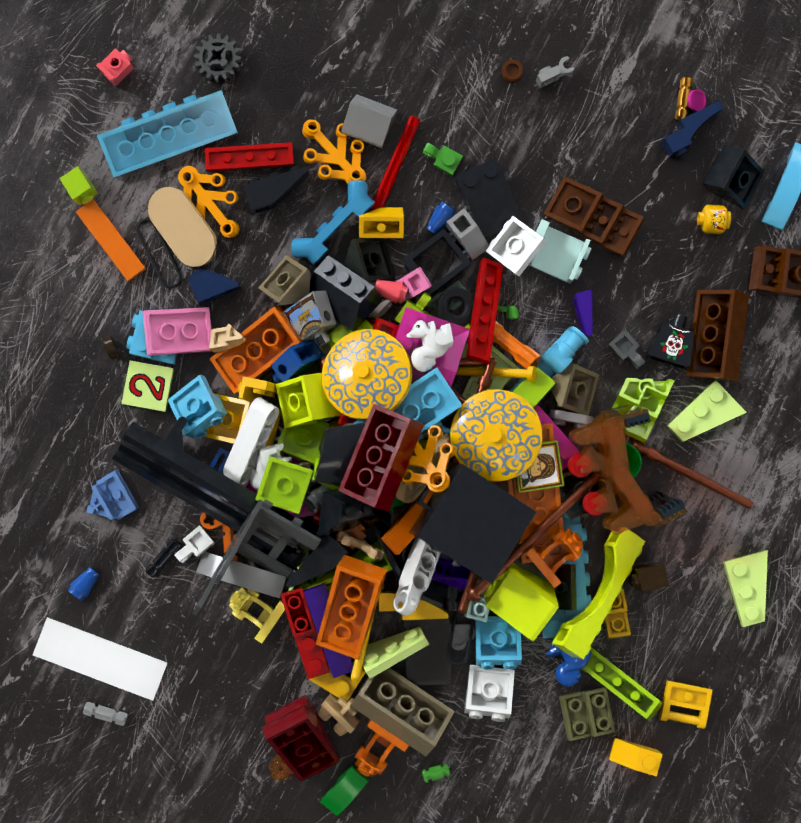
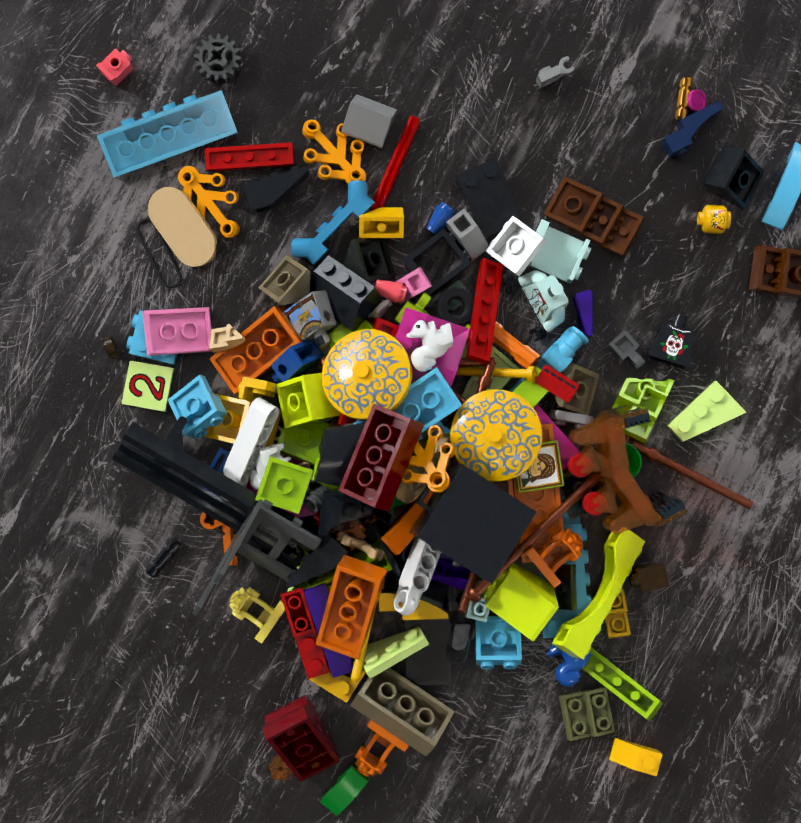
(79, 186): lime brick -> none
(83, 584): blue cone -> none
(100, 659): white sticker -> none
(105, 713): light grey axle -> none
(110, 240): orange tile -> none
(112, 497): medium blue slope -> none
(196, 542): white plate -> none
(211, 286): dark blue slope -> none
(244, 575): light grey slope -> none
(341, 711): tan hips -> none
(436, 772): bright green piece -> none
(446, 159): bright green plate -> none
(489, 693): white plate -> none
(512, 71): reddish brown tile -> none
(512, 311): bright green hand -> none
(545, 297): none -> light aqua torso
(557, 383): none -> red sticker
(688, 697): yellow plate -> none
(718, 334): reddish brown slope -> none
(748, 586): yellowish green wing -> none

